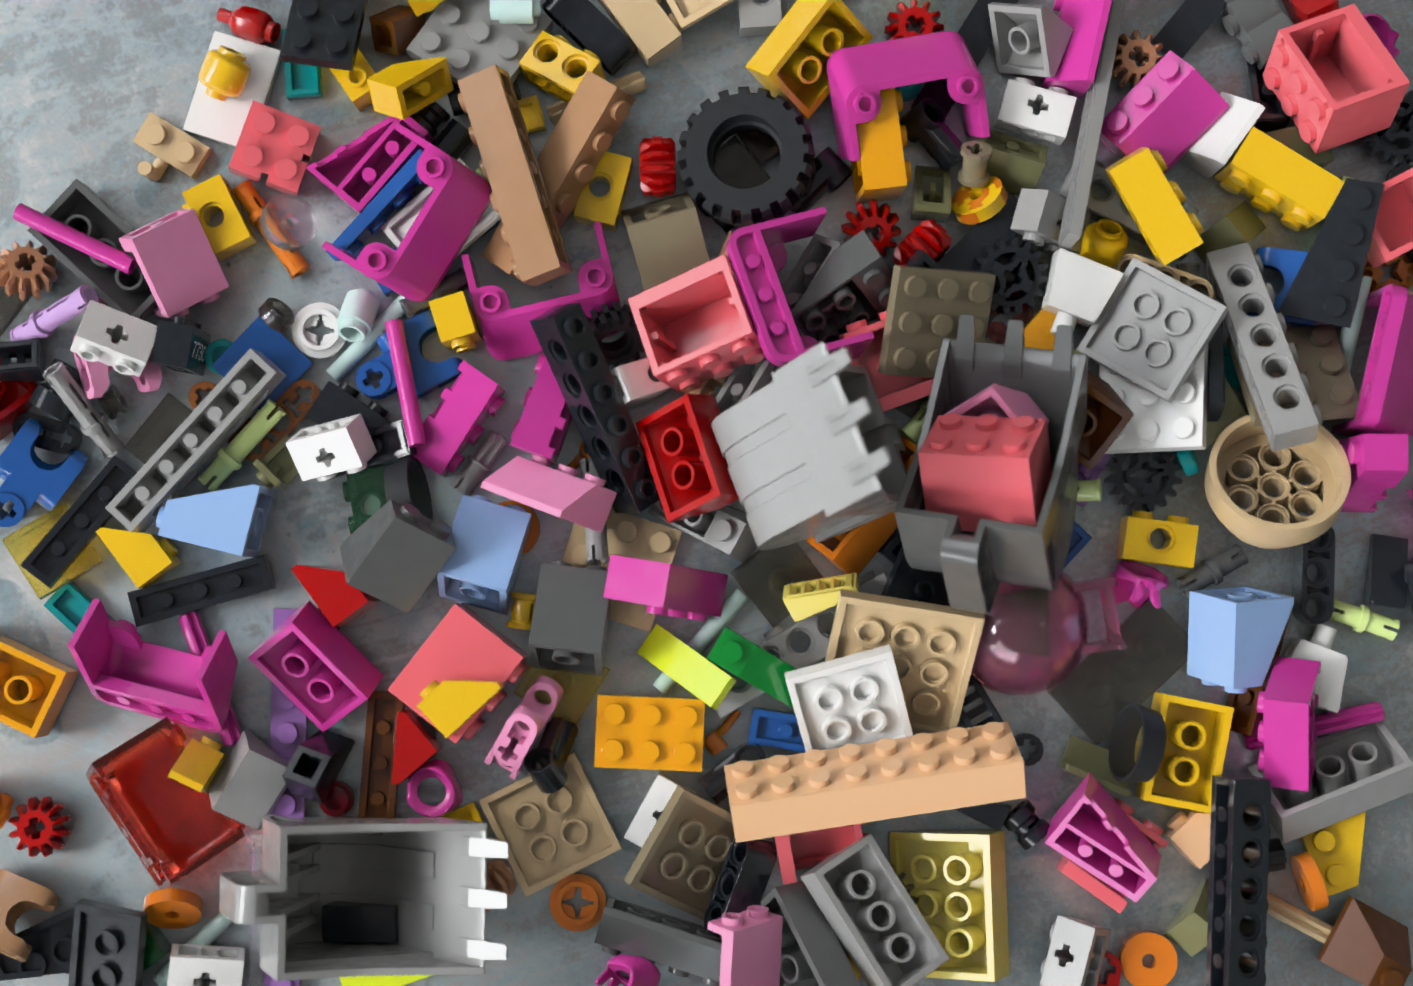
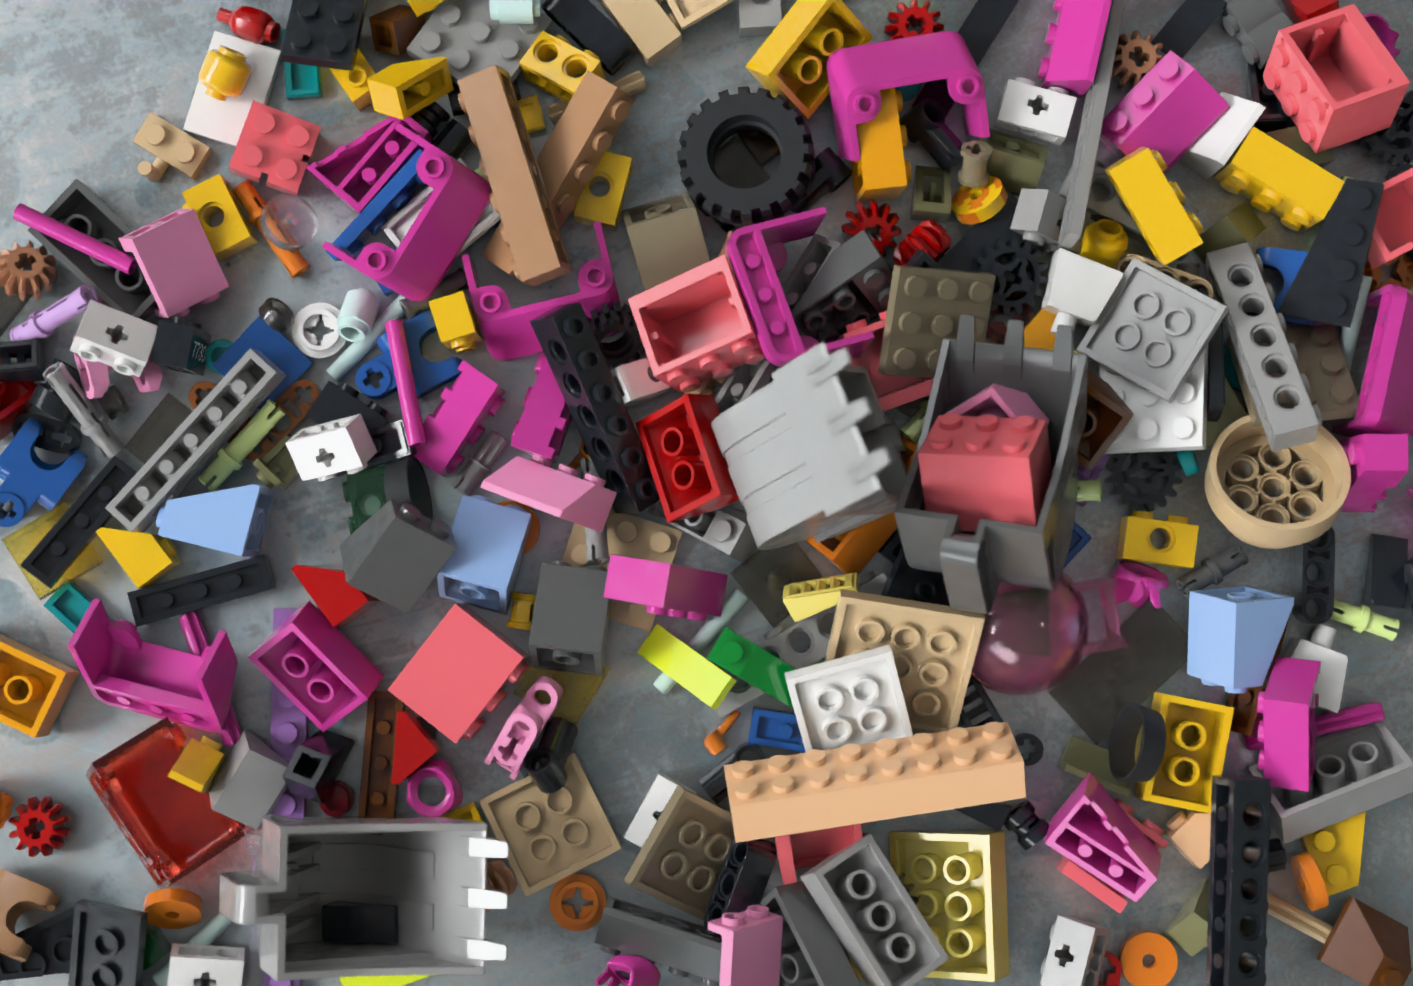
(455, 701): yellow slope -> none
(649, 732): light orange brick -> none
(657, 166): red gear -> none
(1028, 39): light grey slope -> none

